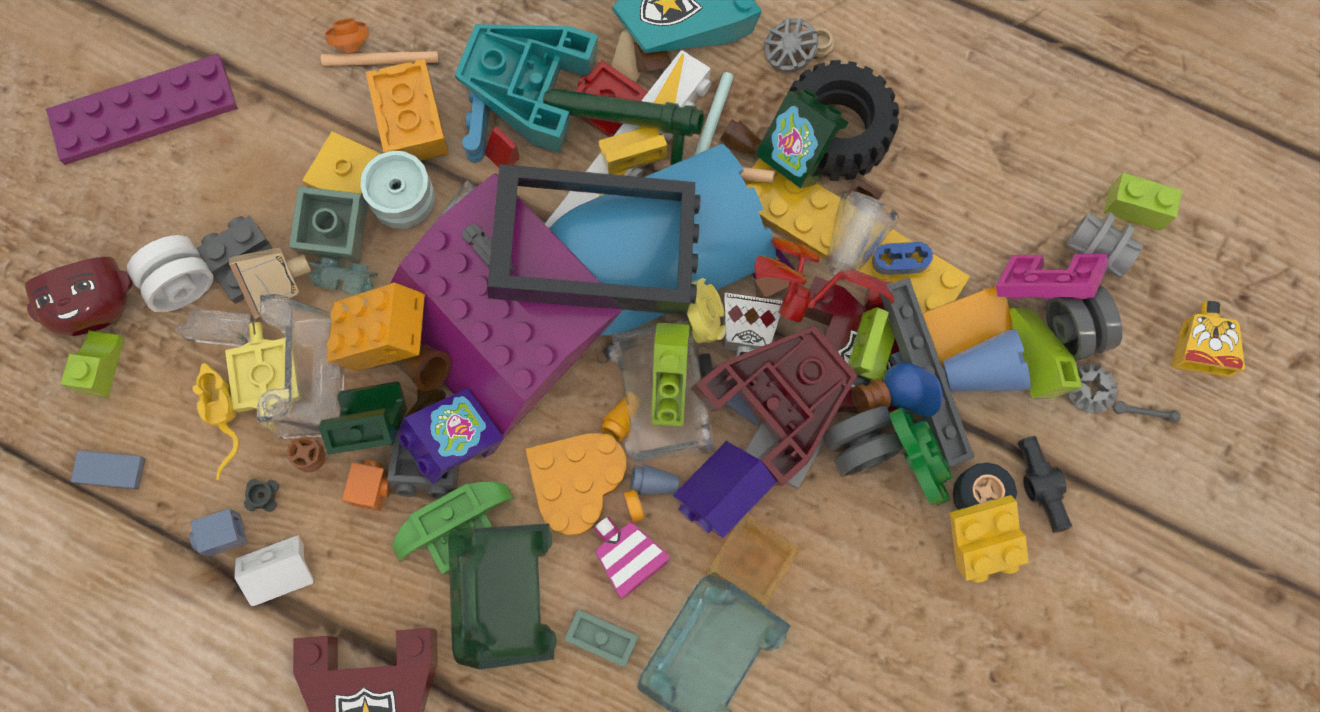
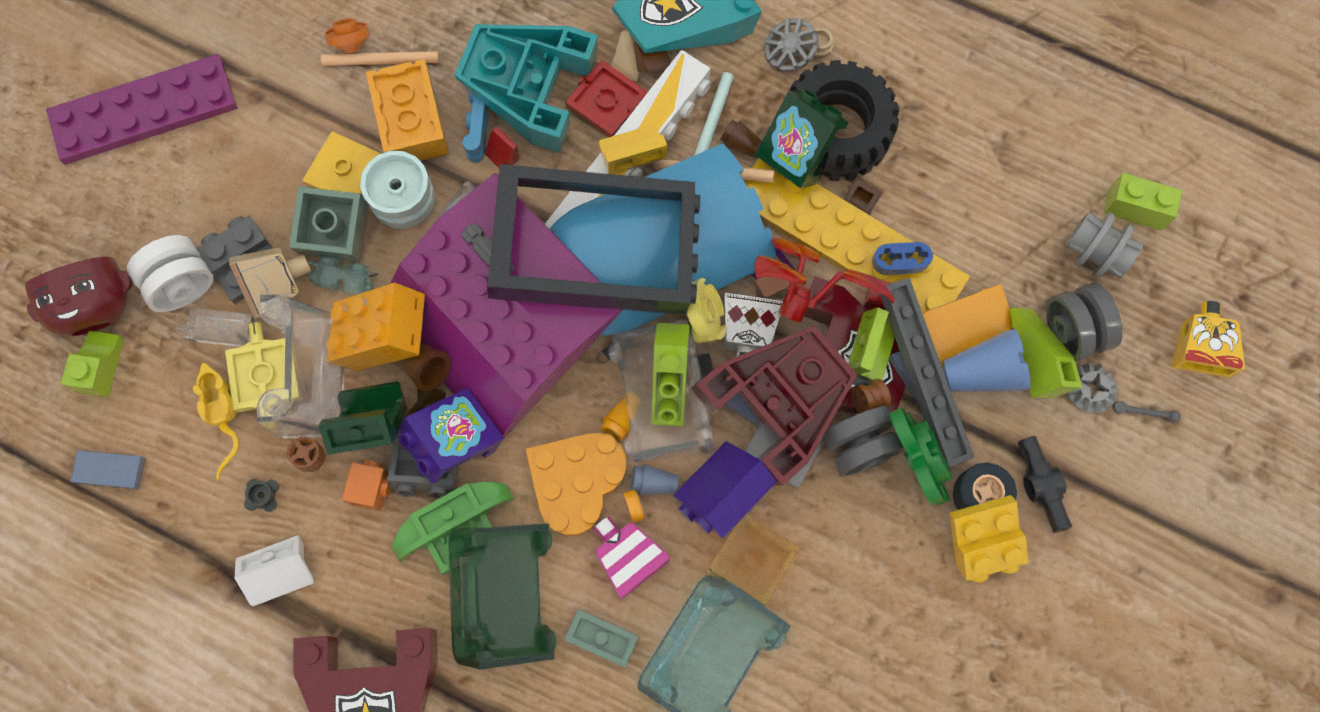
(217, 533): sand blue brick -> none
(668, 117): dark green cylinder -> none
(857, 232): clear cone -> none
(914, 389): blue cap -> none
(1026, 278): dark pink plate -> none

